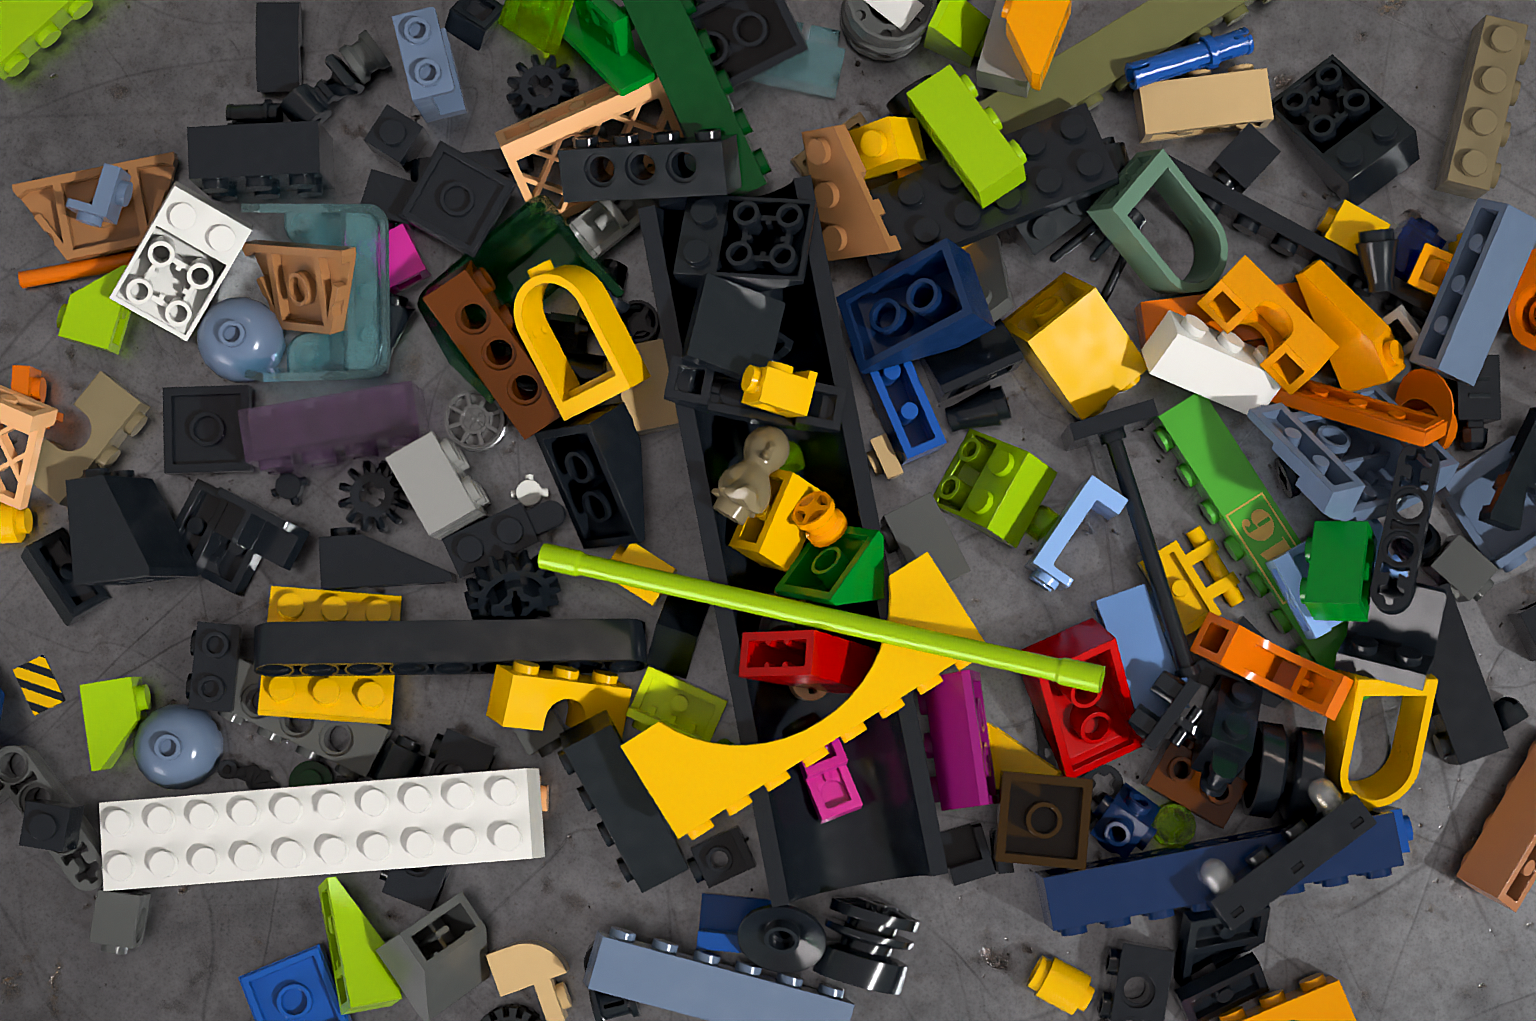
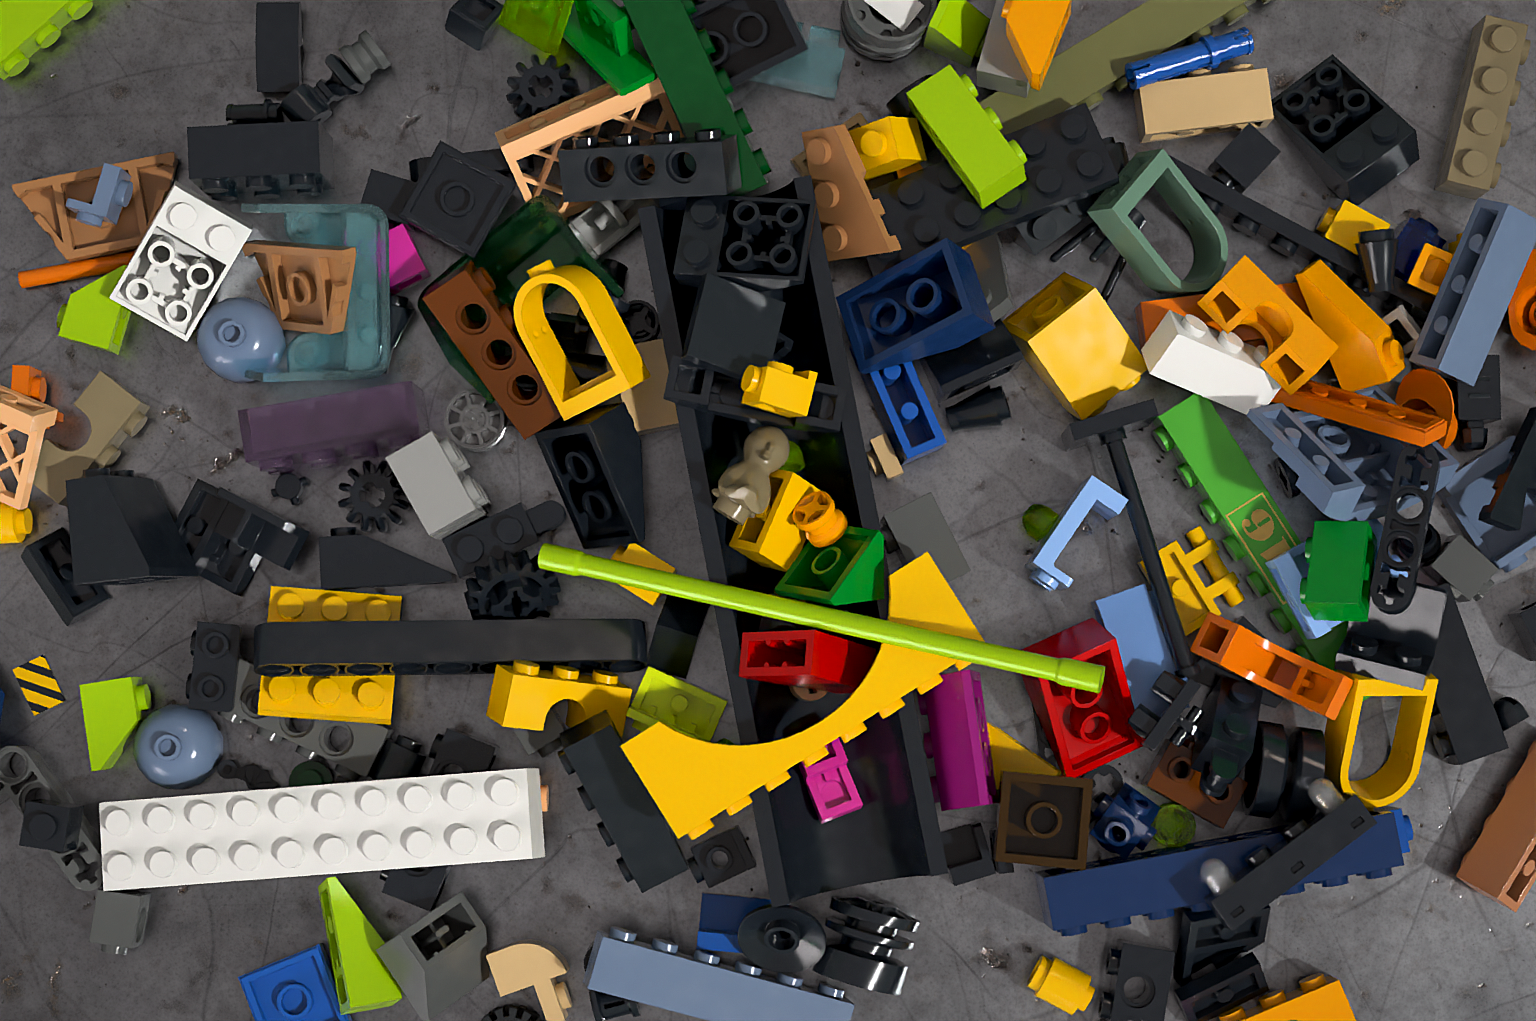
(204, 429): black plate -> none
(396, 138): black brick -> none
(429, 64): sand blue panel -> none
(529, 492): white piece -> none
(994, 487): lime slope -> none

